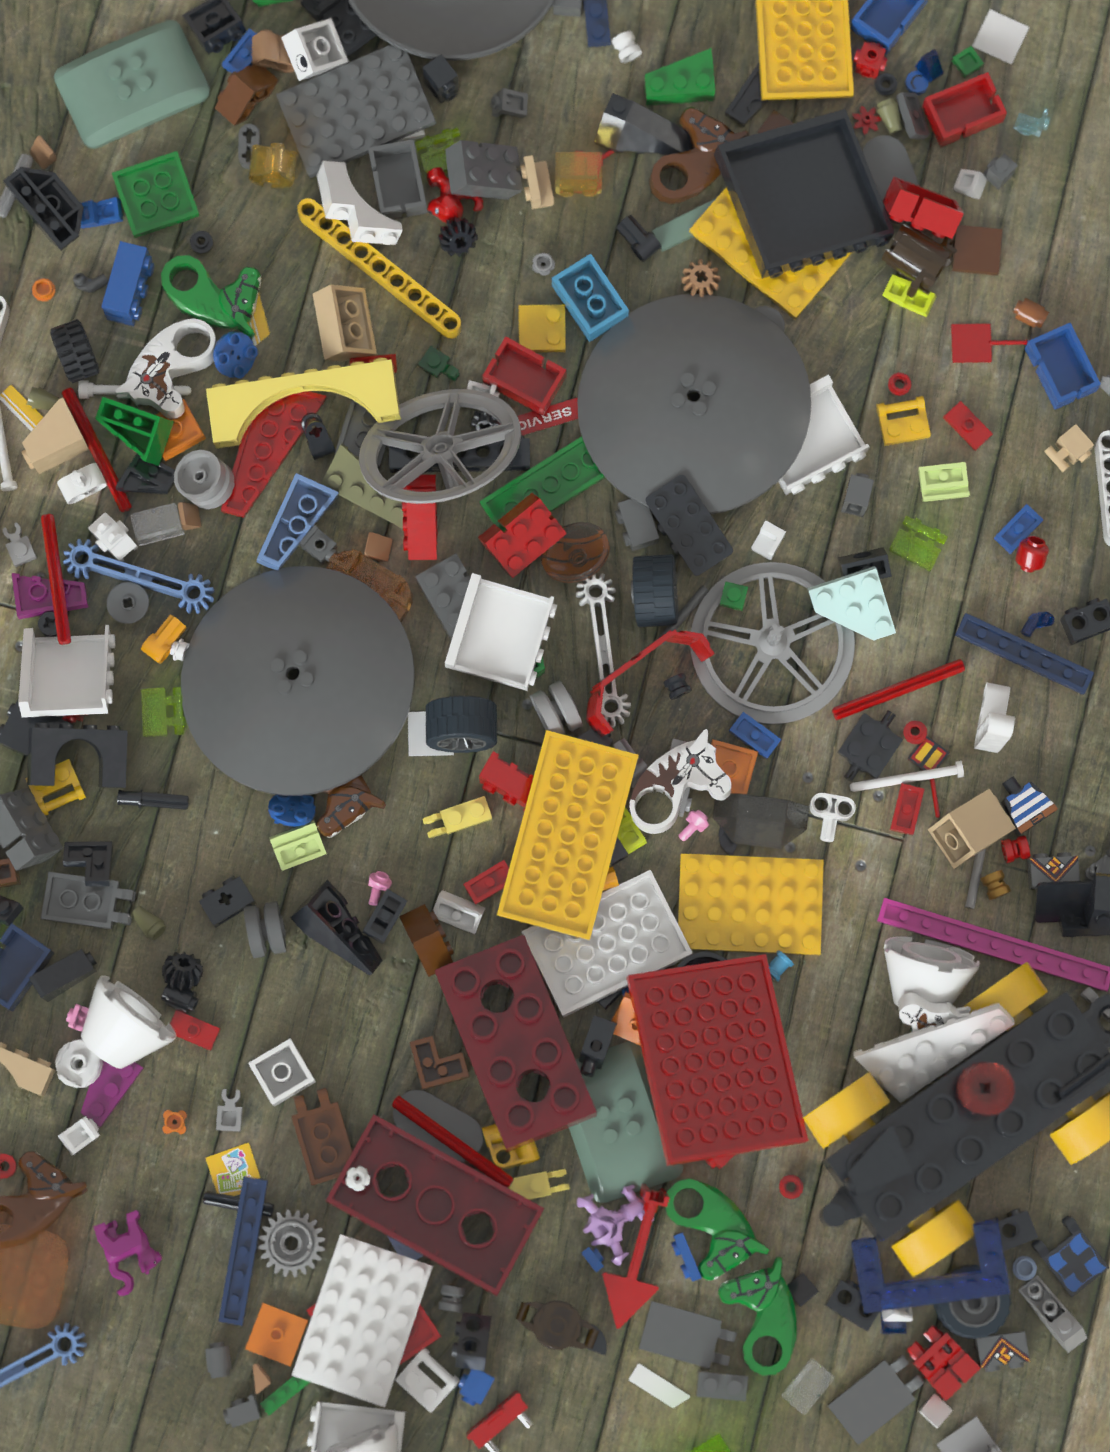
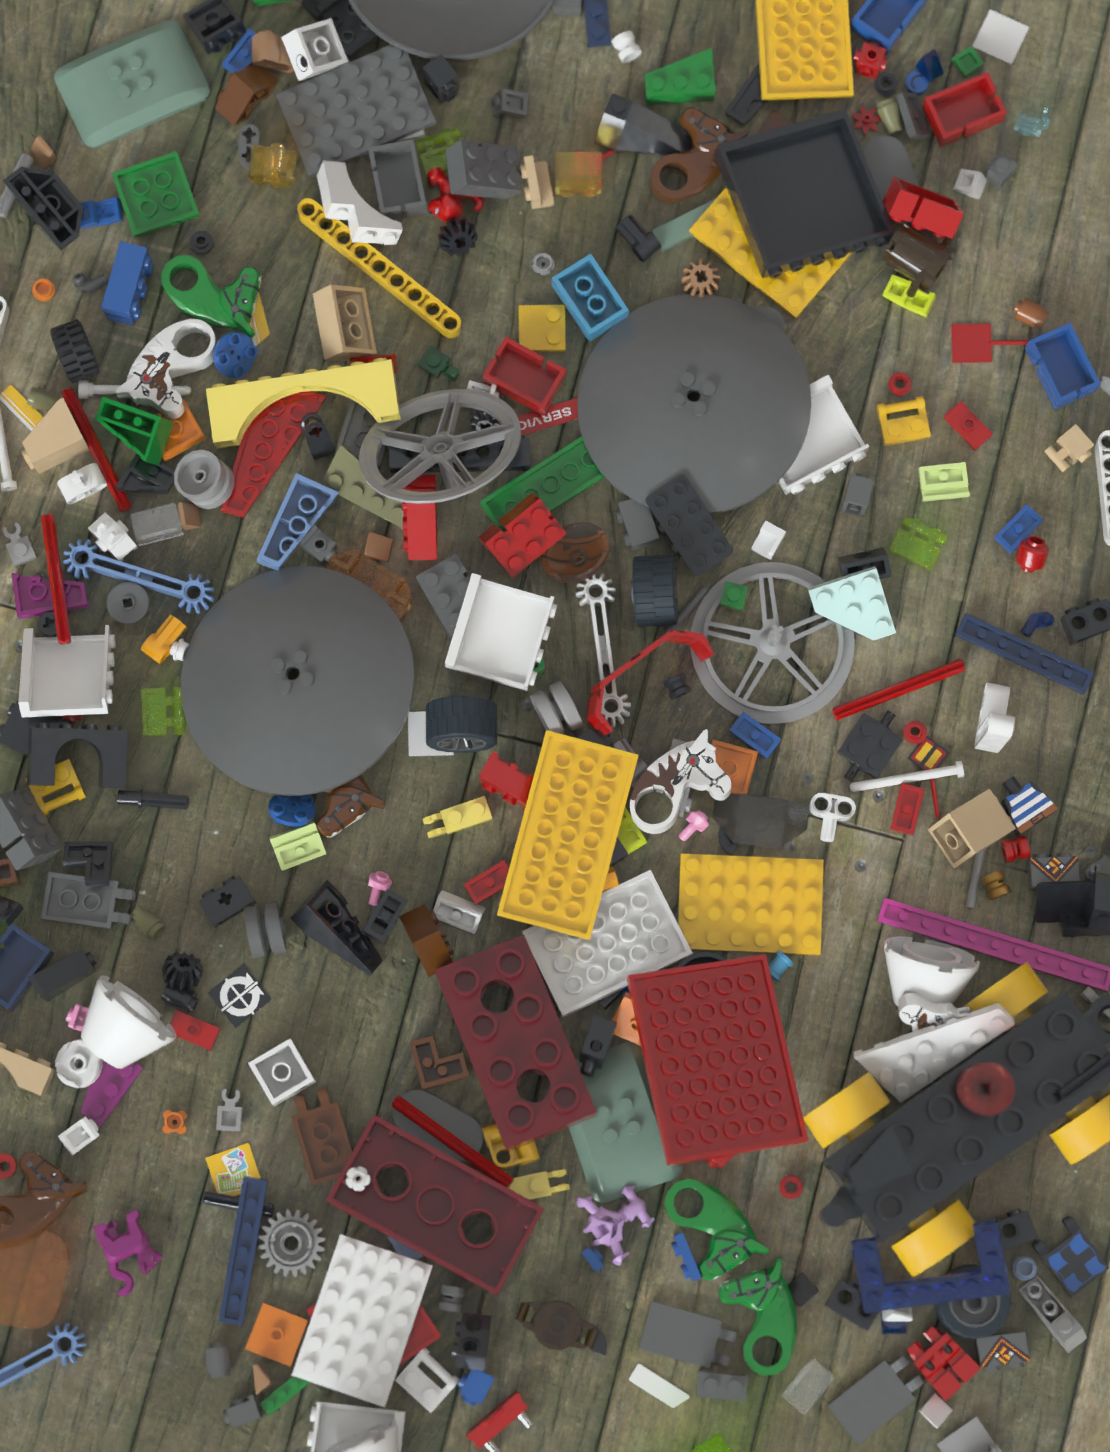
(239, 996): none -> sticker
(627, 1293): red piece -> none
(977, 250): reddish brown tile -> none

